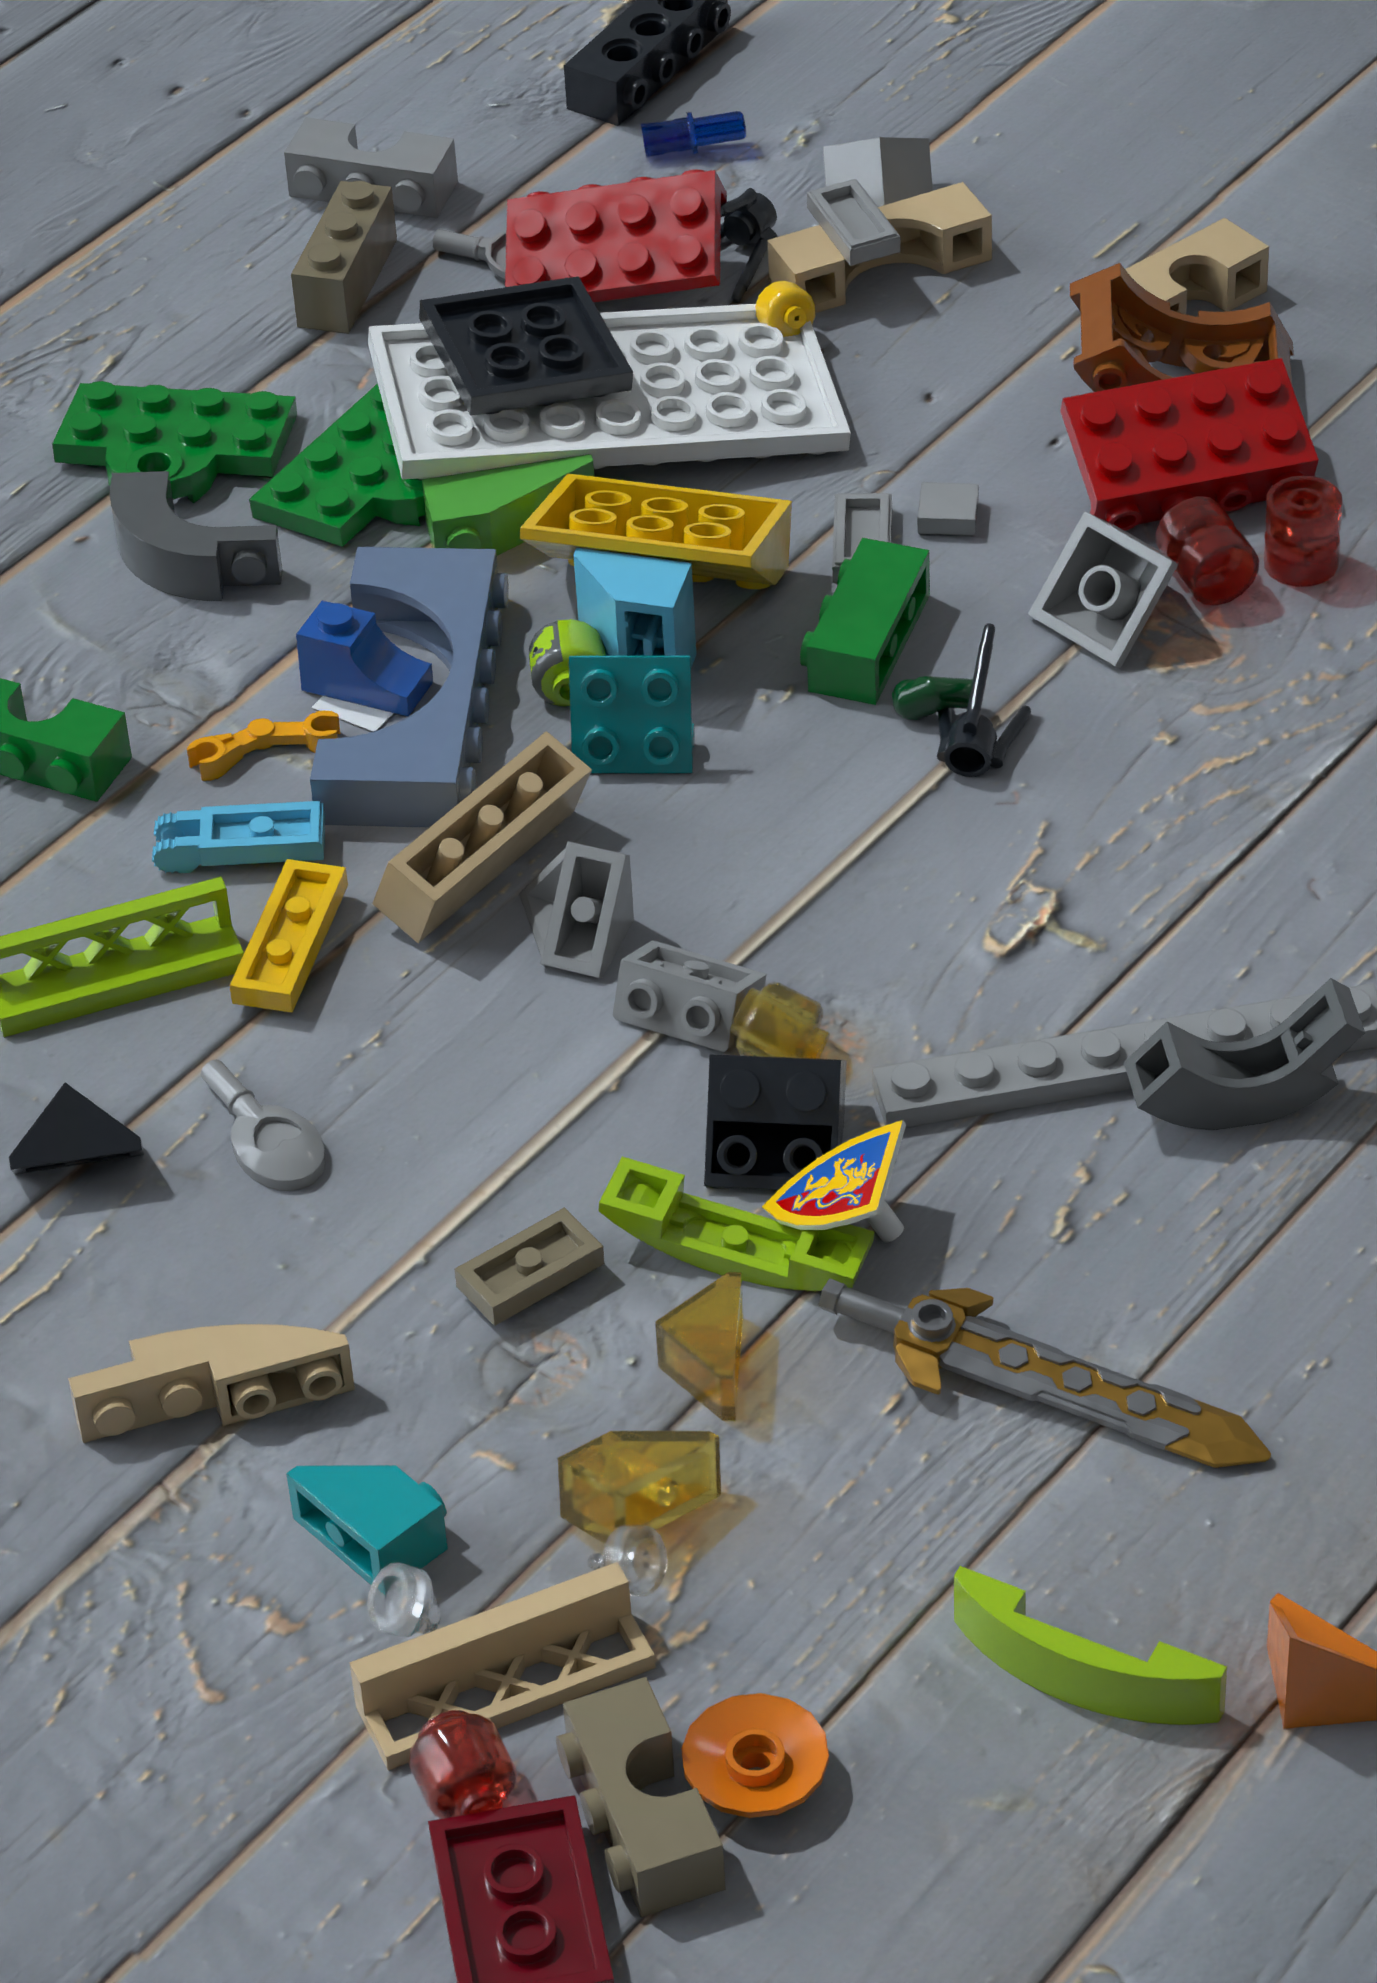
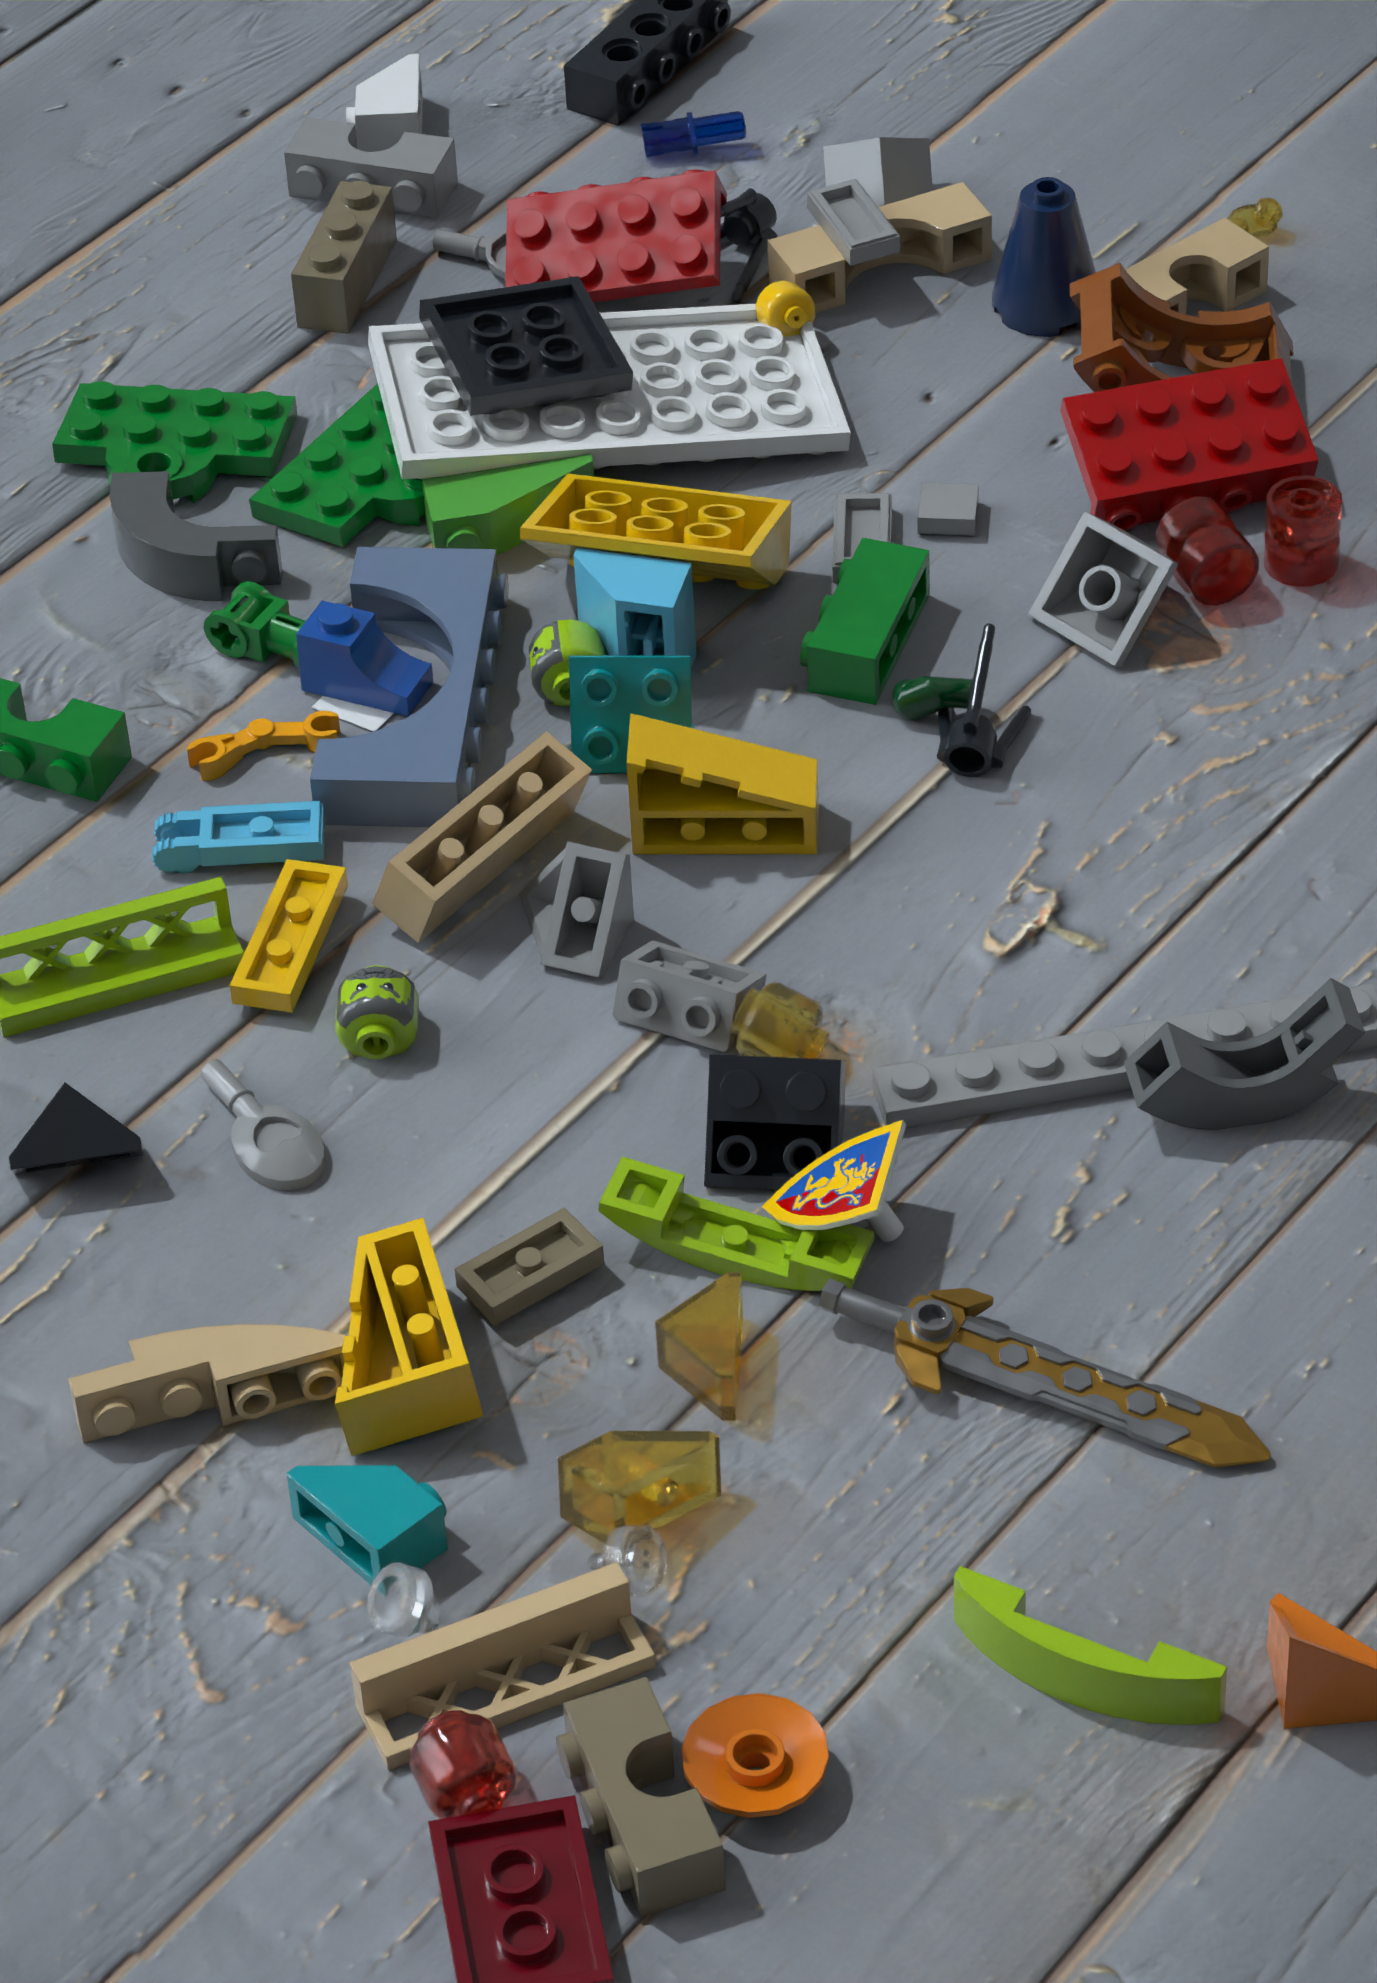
(254, 625): none -> green connector
(377, 1009): none -> lime head
(388, 105): none -> white slope
(403, 1345): none -> yellow wedge
(717, 793): none -> yellow wedge
(1041, 259): none -> dark blue cone
(1258, 218): none -> clear yellow arm

